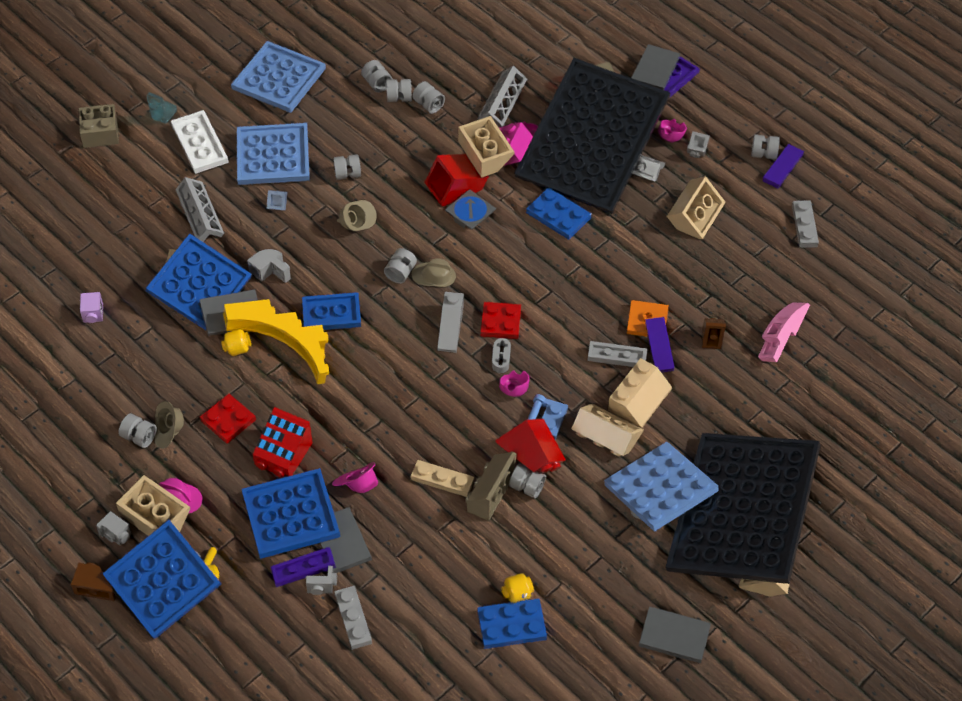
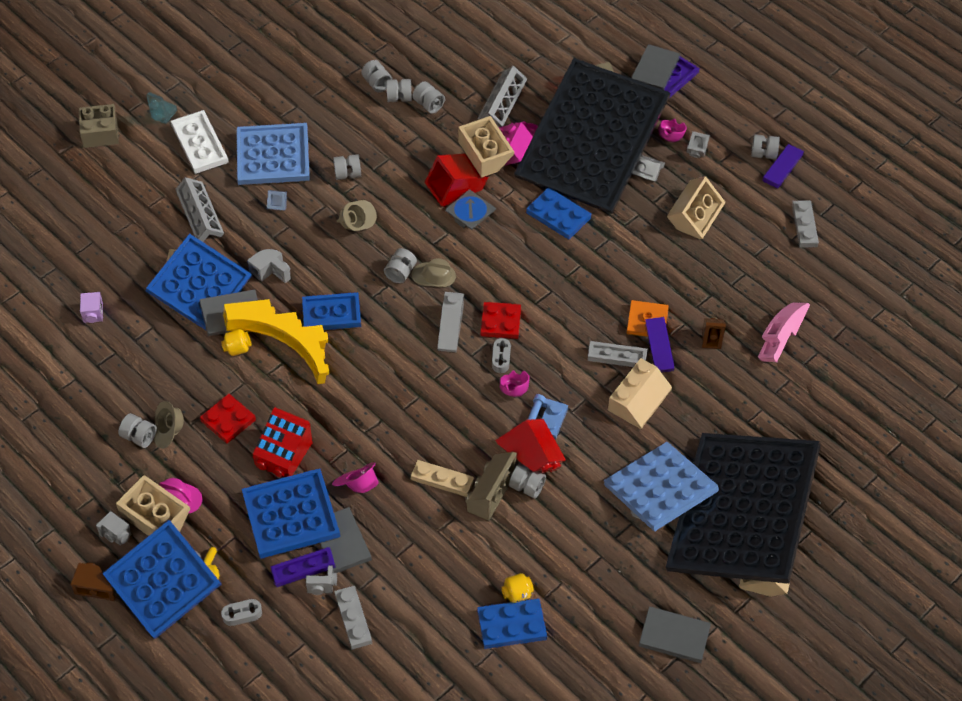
(241, 612): none -> light grey beam
(278, 76): medium blue plate -> none
(606, 429): tan slope -> none

